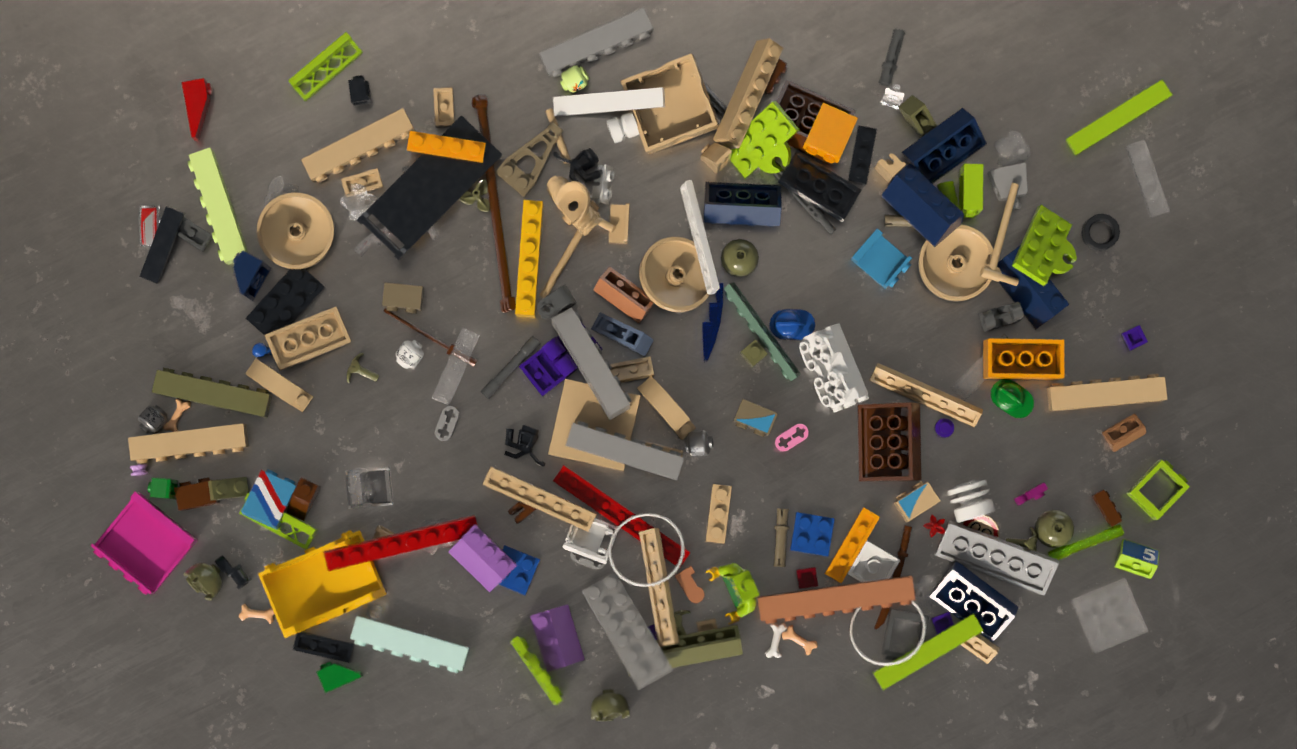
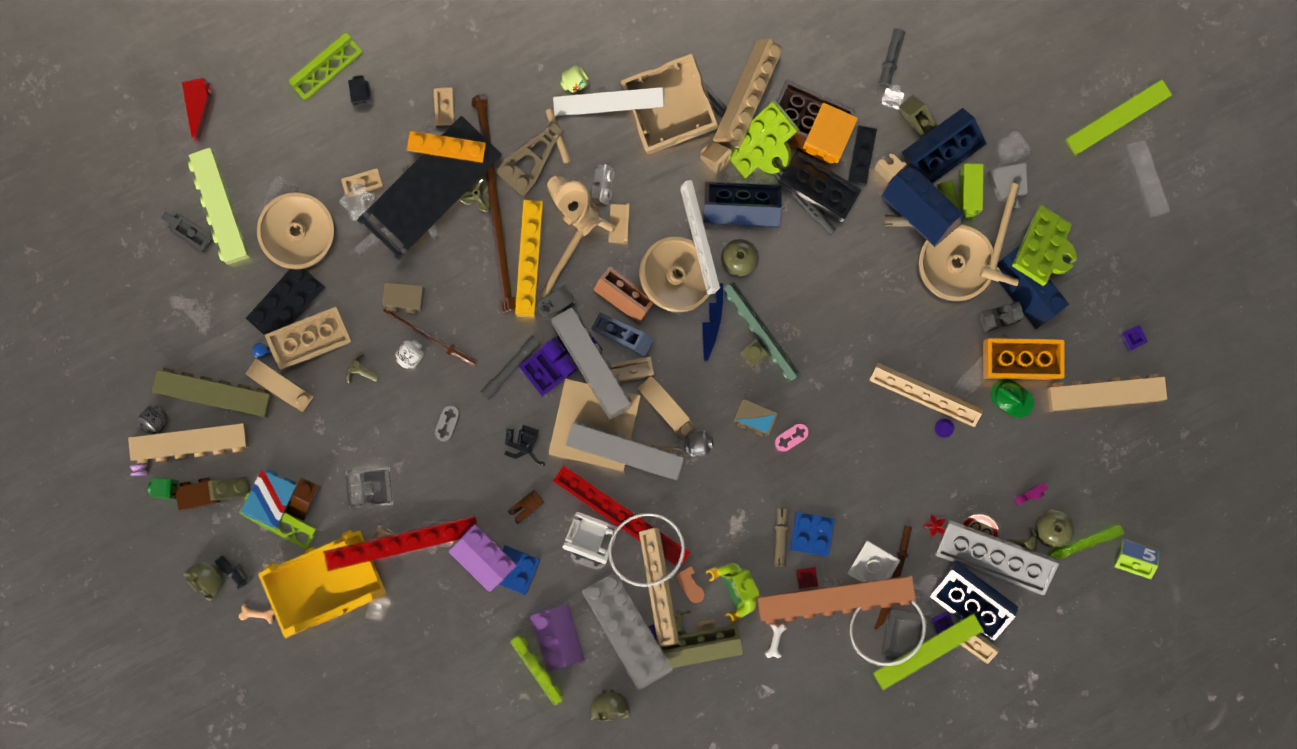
(144, 544): dark pink panel -> none
(148, 223): slope -> none
(162, 244): black tile -> none
(181, 406): light nougat piece -> none
(250, 274): dark blue slope -> none
(323, 647): black plate -> none
(336, 675): green slope -> none
(357, 146): tan brick -> none
(410, 643): light aqua brick -> none
(455, 366): clear tile -> none
(539, 499): tan plate -> none
(585, 160): black piece -> none
(597, 42): light grey brick -> none
(622, 127): white wheel -> none
(718, 513): tan plate -> none
(775, 77): reddish brown piece -> none
(792, 324): blue piece -> none
(808, 645): light nougat piece -> none
(838, 375): white brick -> none
(852, 545): light orange plate -> none
(881, 260): dark azure panel -> none
(889, 442): reddish brown slope -> none
(916, 501): tan brick -> none
(971, 500): white wheel -> none
(1104, 218): black tyre -> none
(1107, 507): reddish brown piece -> none
(1109, 615): clear plate -> none
(1124, 432): medium nougat slope -> none
(1144, 503): lime window -> none

